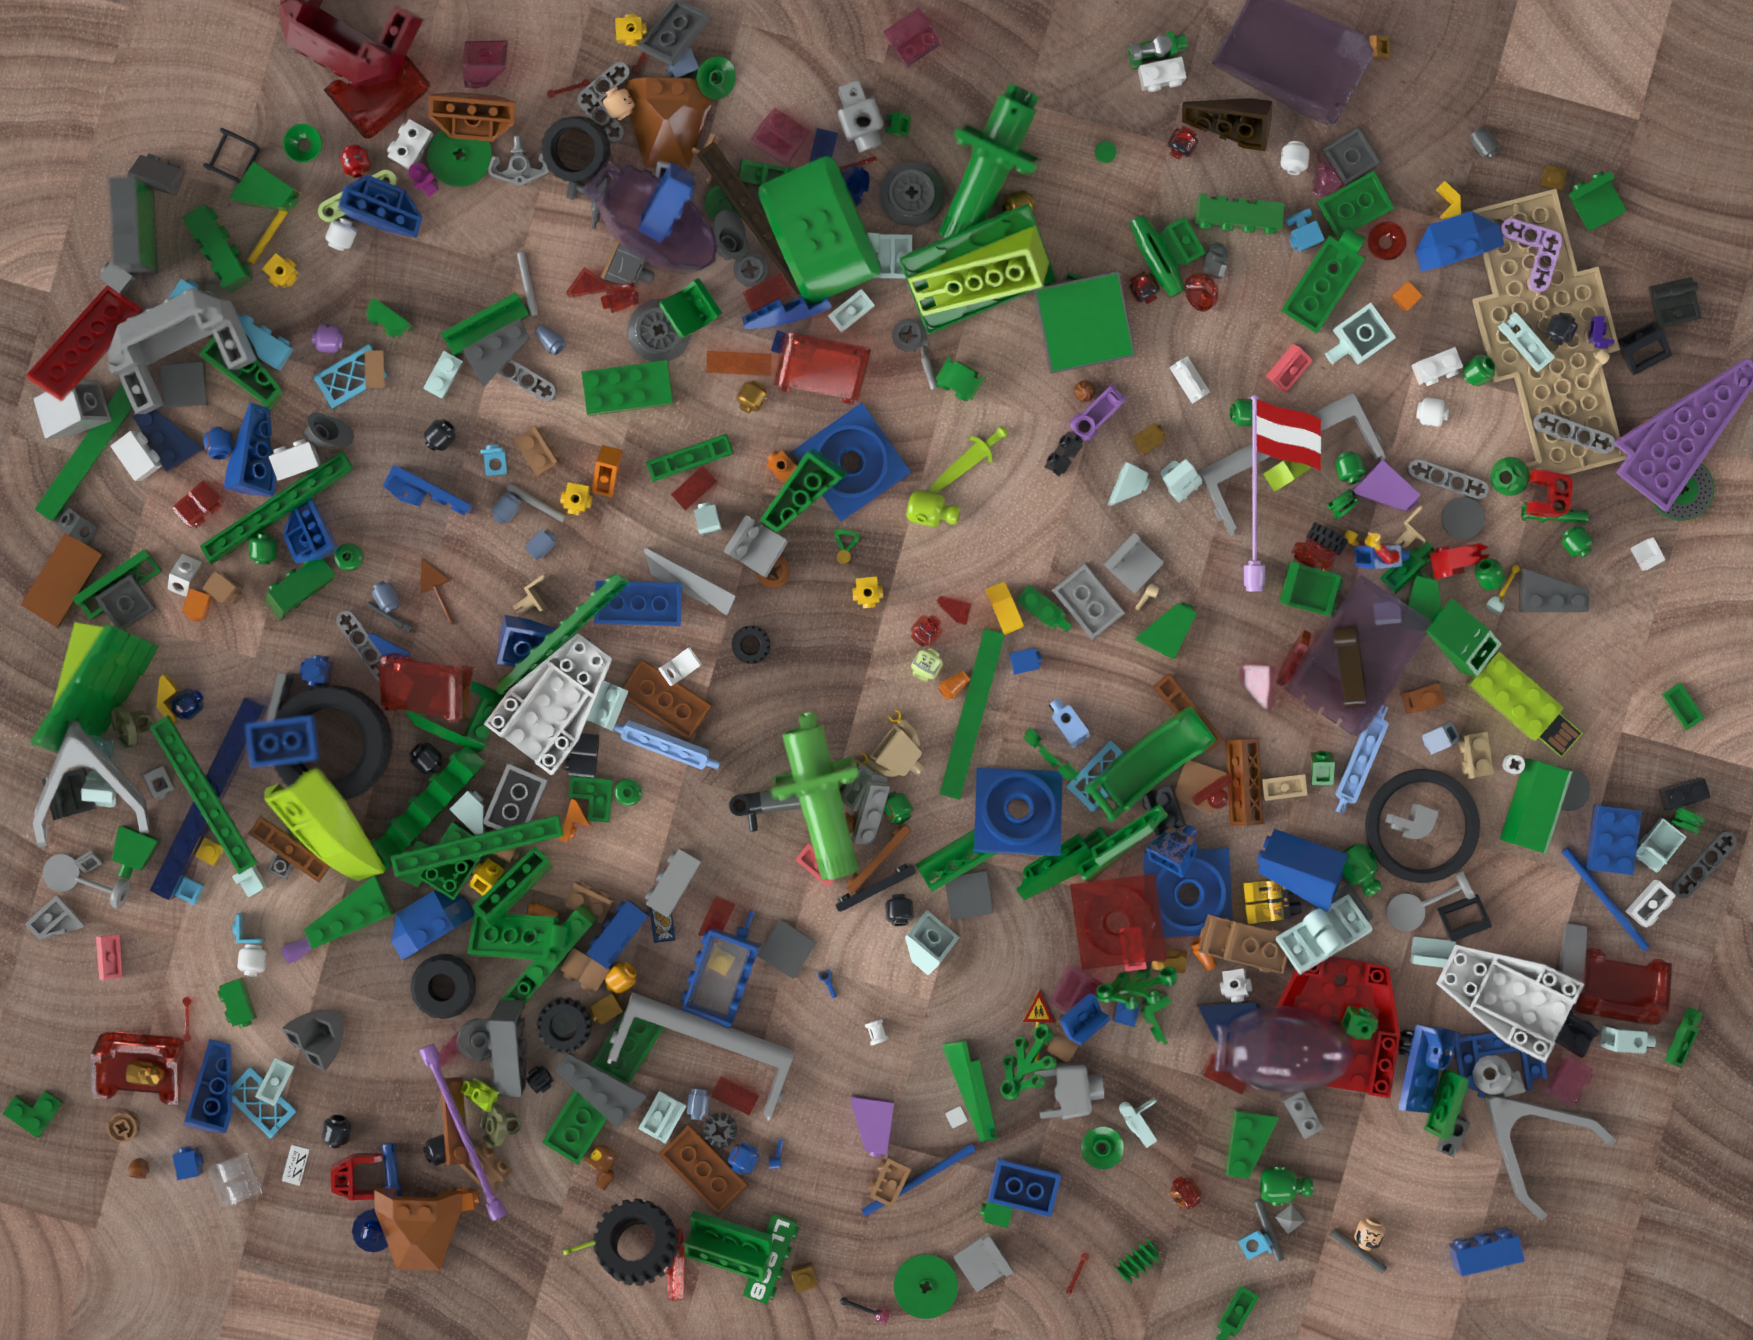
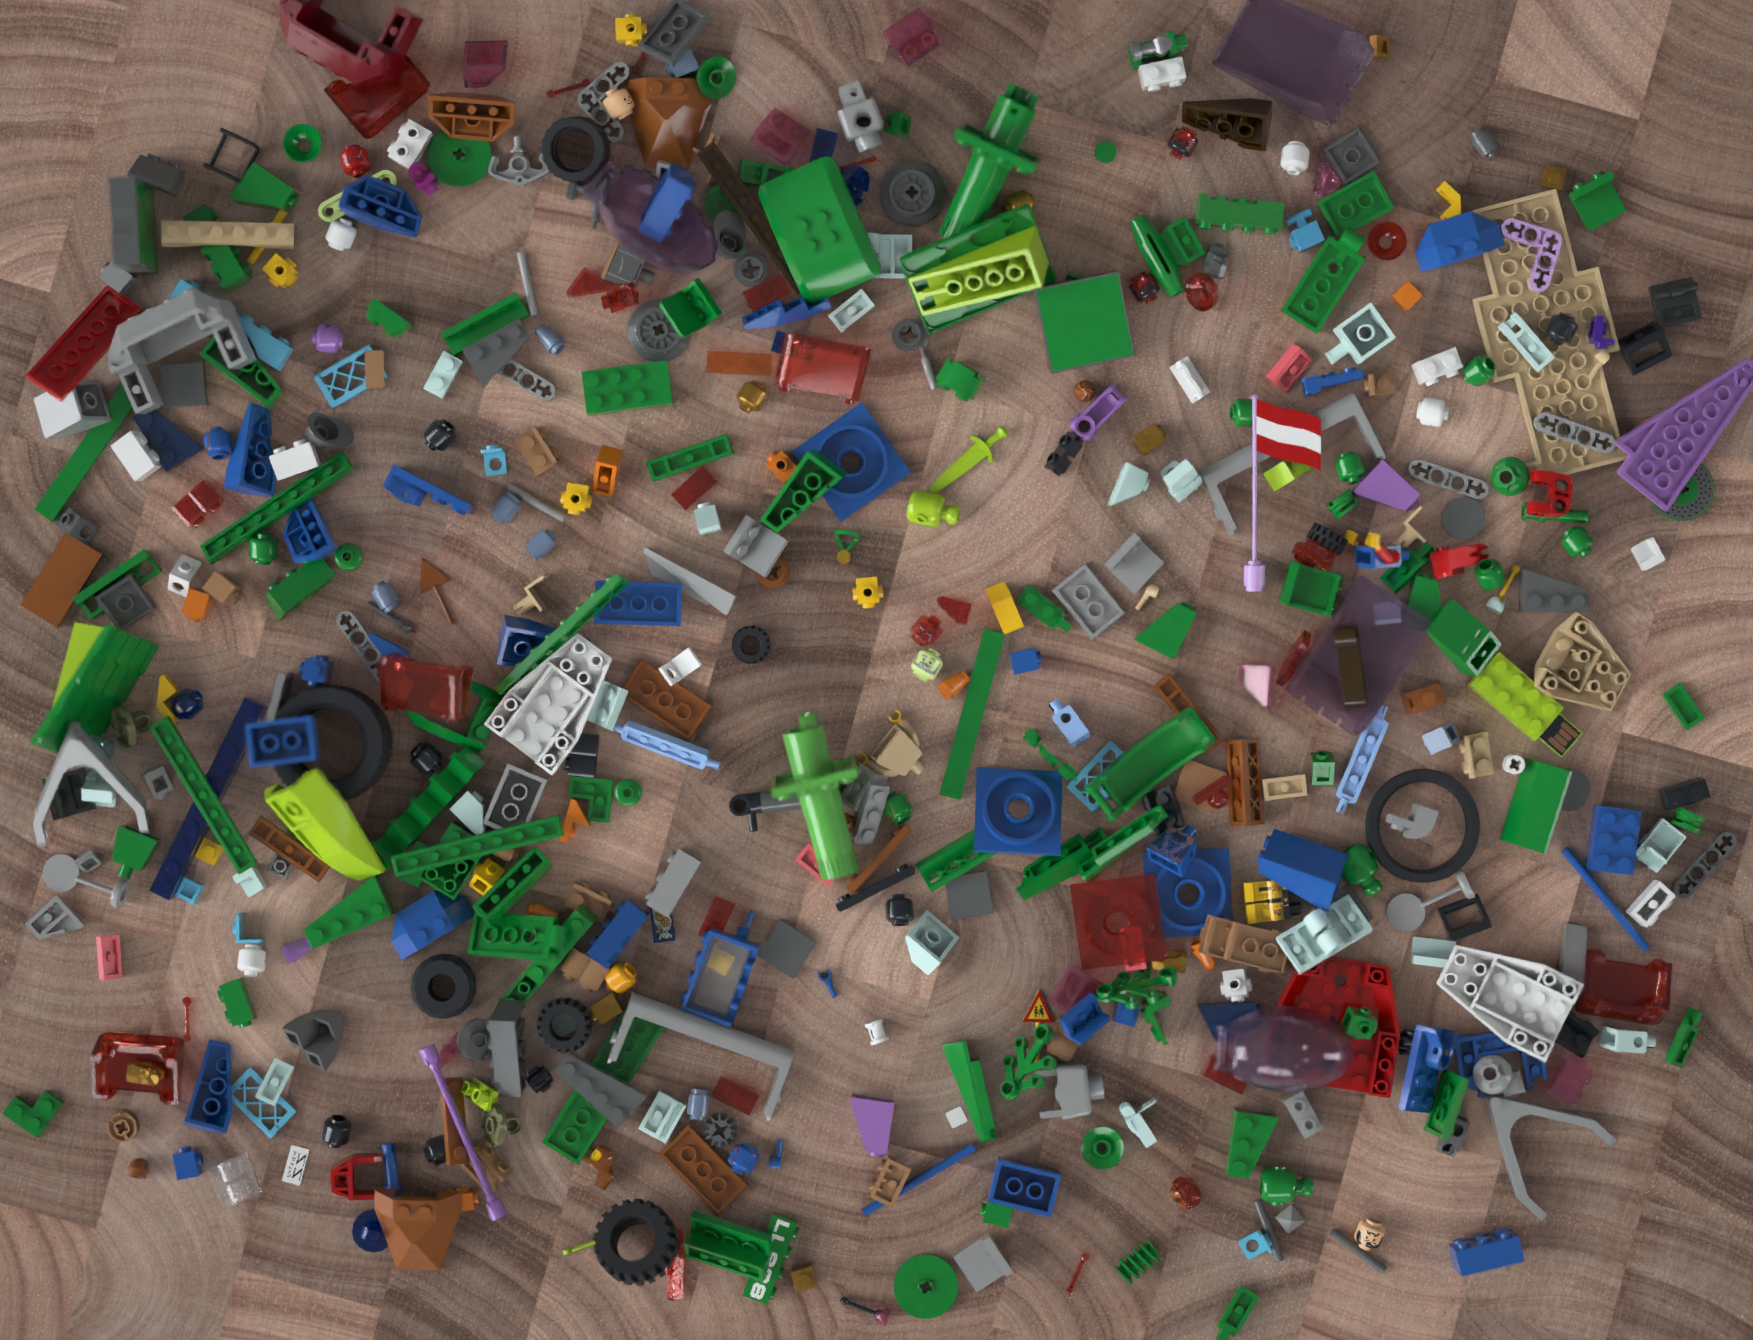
(227, 233): none -> tan arch
(1313, 384): none -> blue plate
(1379, 384): none -> medium nougat bracket
(1580, 666): none -> tan wedge

